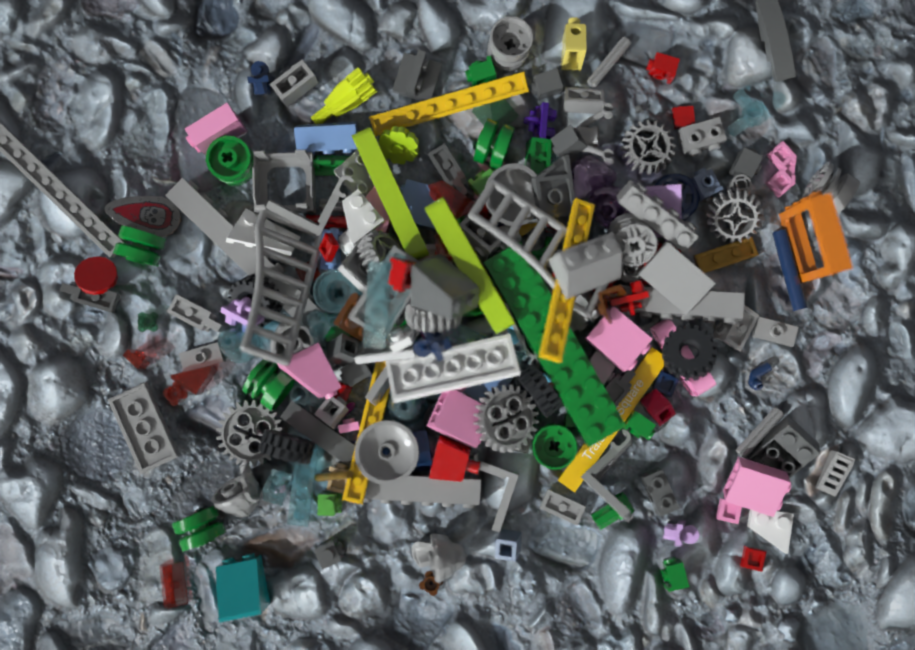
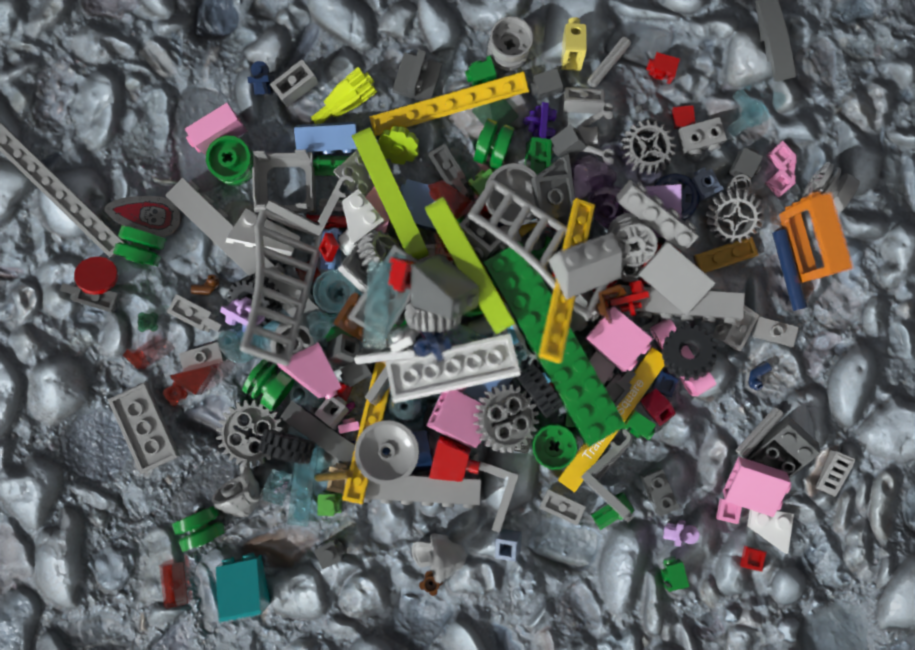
(206, 288): none -> reddish brown arm

